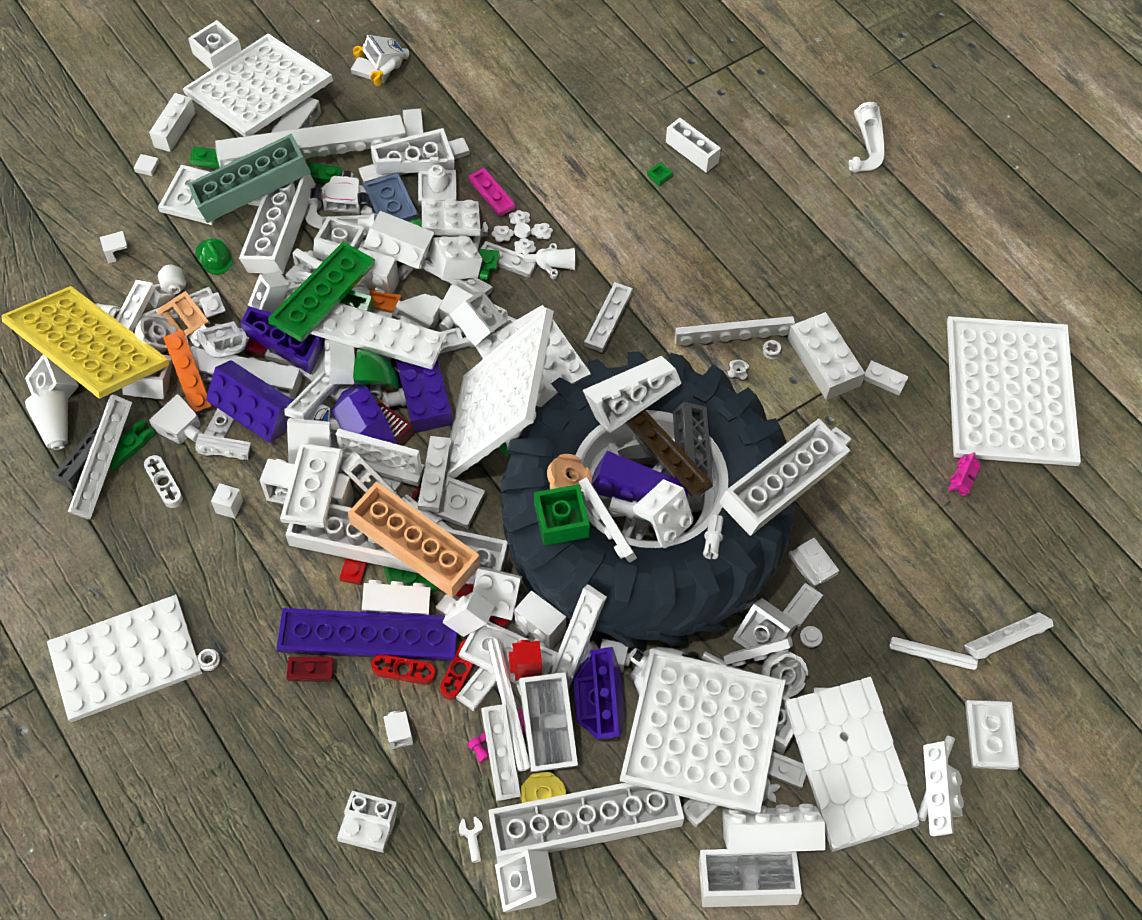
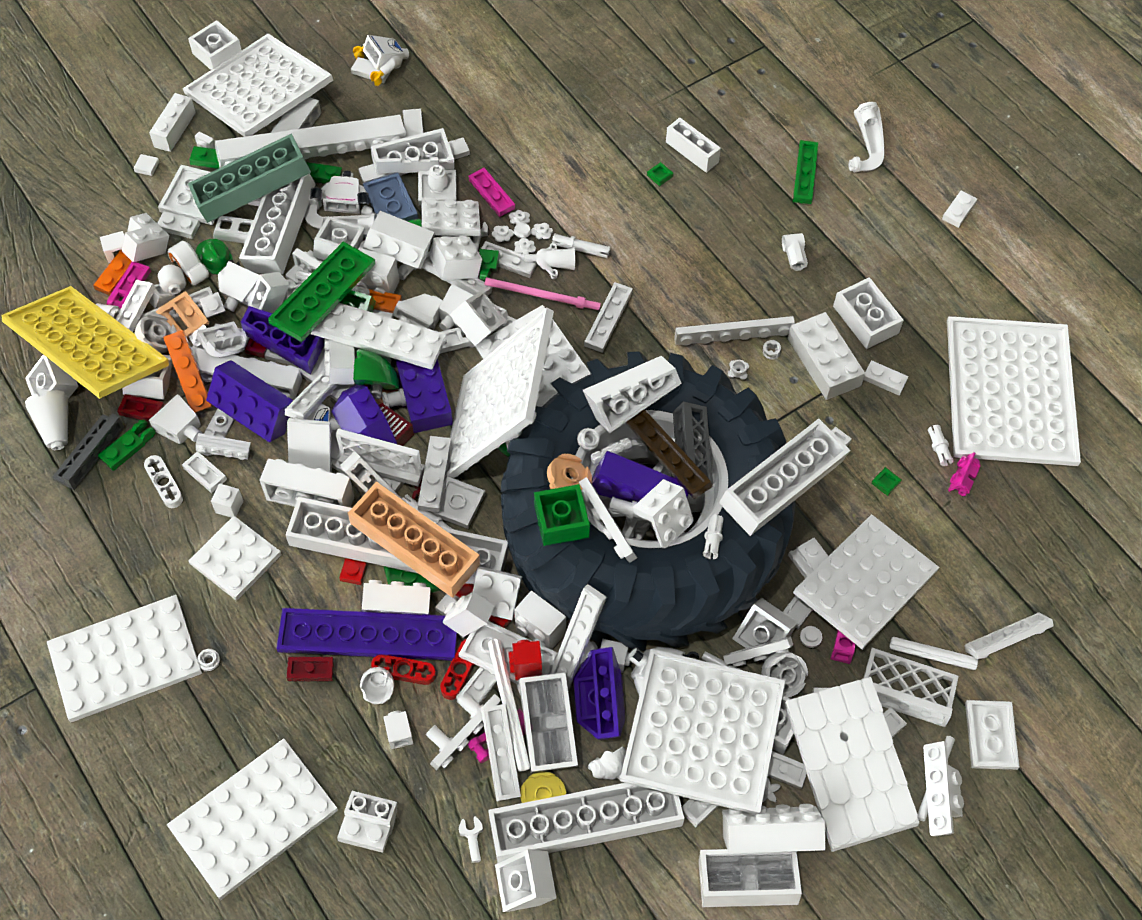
(100, 457): white plate -> none
(112, 274): none -> orange plate
(134, 272): none -> dark pink plate
(139, 407): none -> dark red plate
(144, 238): none -> white brick
(179, 224): none -> white plate
(188, 262): none -> white animal
(204, 141): none -> white plate
(204, 472): none -> white plate
(231, 234): none -> white piece
(235, 558): none -> white plate
(236, 284): none -> white torso
(252, 818): none -> white plate
(311, 485): white tile -> none
(377, 685): none -> white hair
(449, 745): none -> white plate
(579, 302): none -> bright pink bar
(581, 246): none -> white pin
(592, 435): none -> white plate
(609, 765): none -> white hair
(624, 446): none -> white axle
(794, 246): none -> white piece
(805, 172): none -> green plate
(843, 648): none -> dark pink leg
(866, 581): none -> white plate
(868, 313): none -> white brick
(886, 481): none -> green tile
(894, 721): none -> white tile
(904, 700): none -> white fence
(940, 445): none -> white pin
(959, 209): none -> white plate

